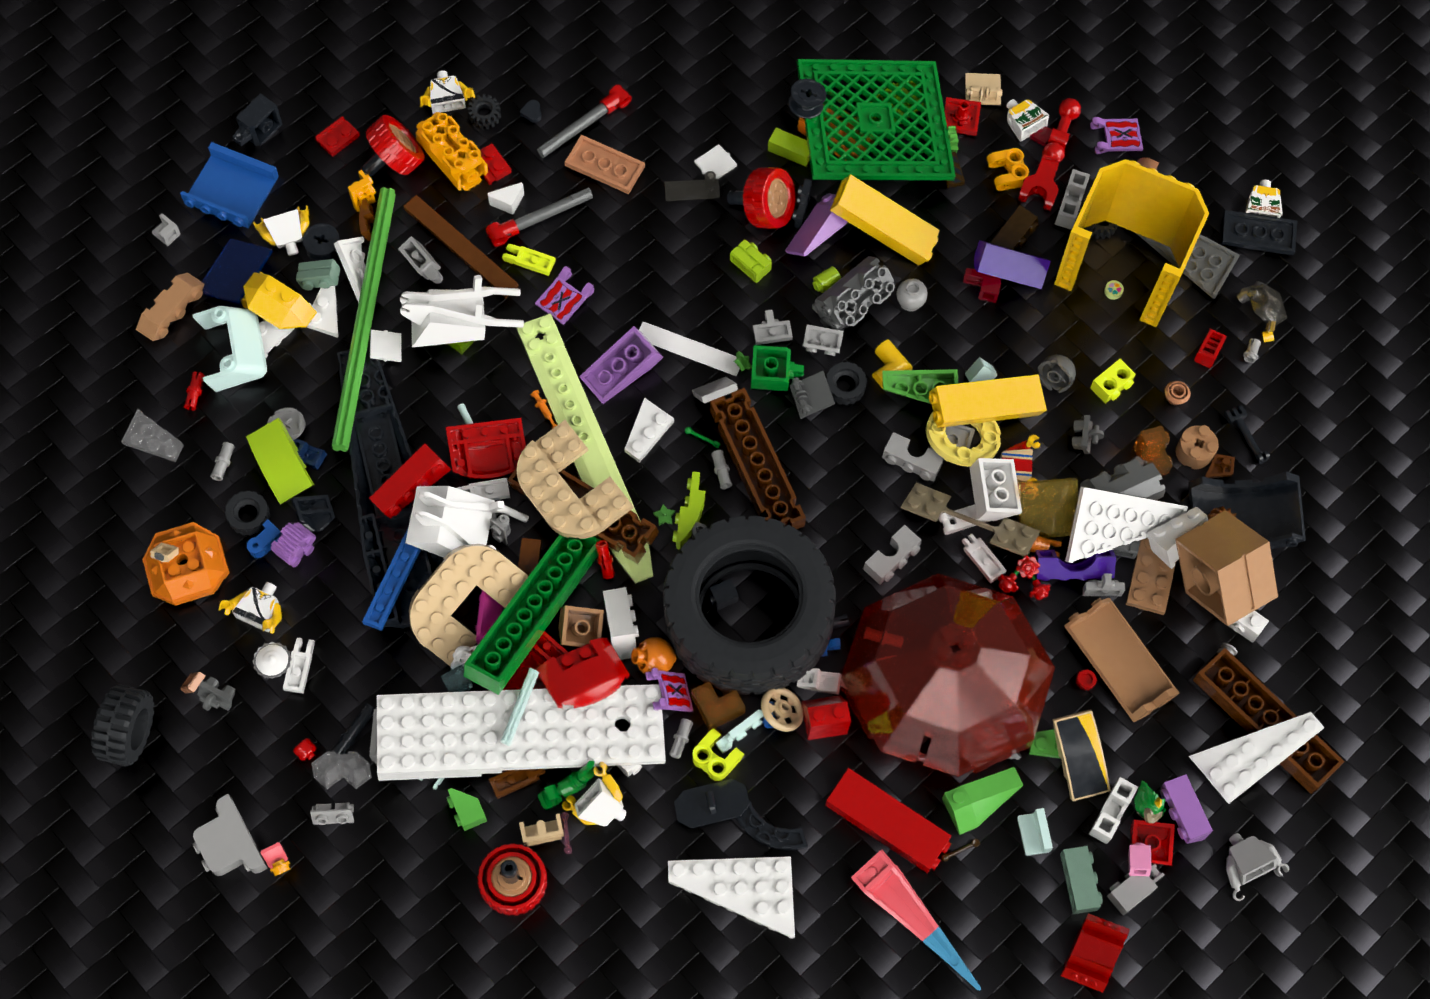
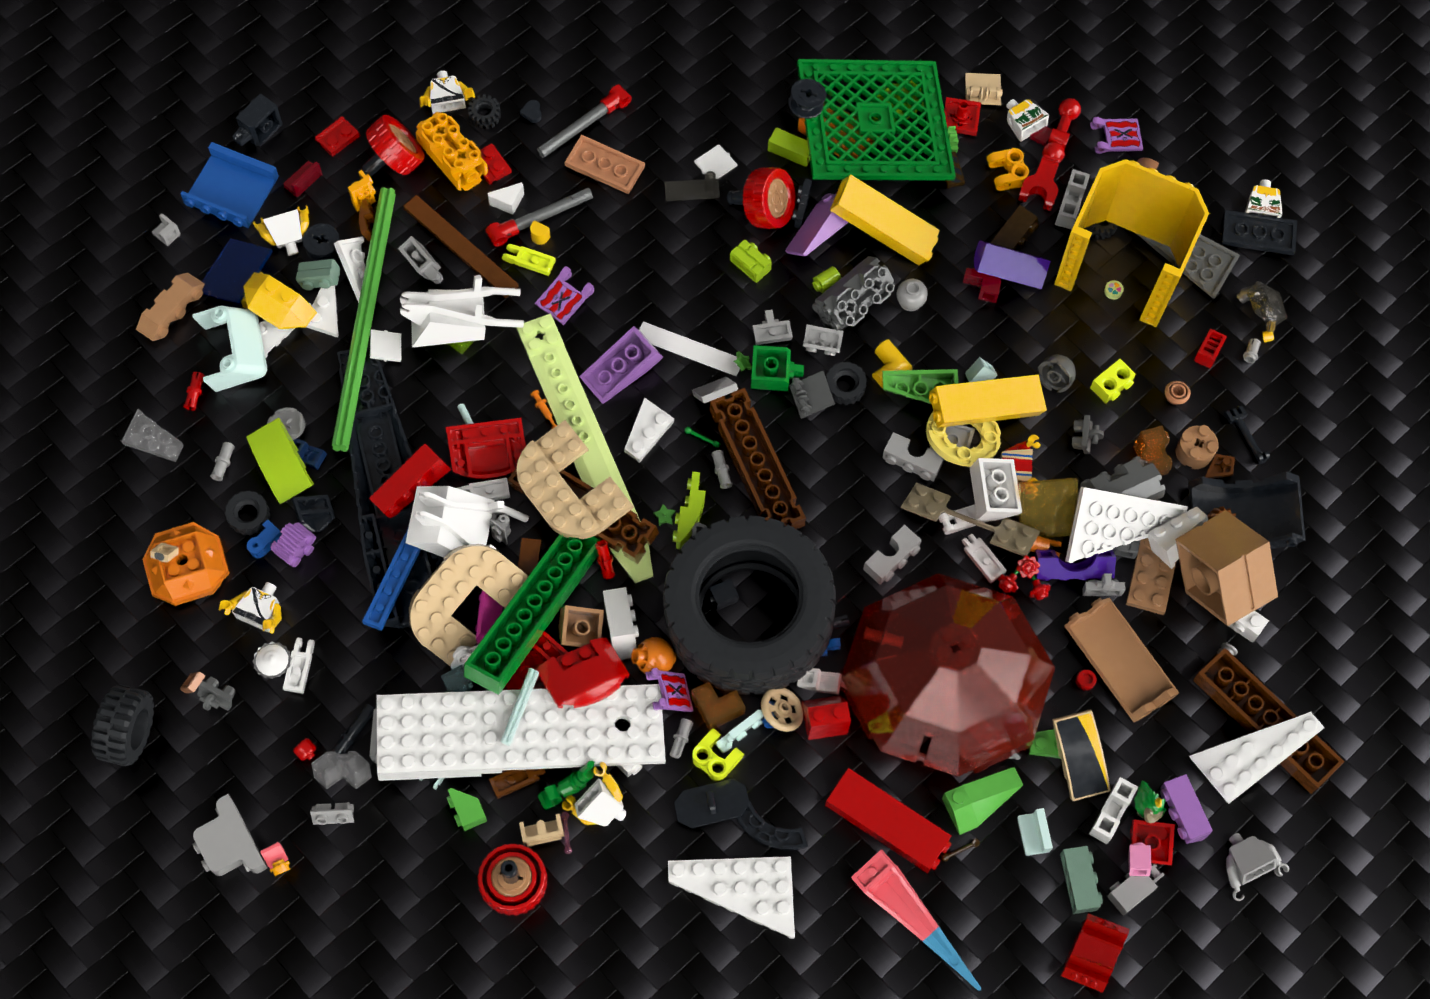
(303, 178): none -> dark red panel
(539, 233): none -> yellow brick

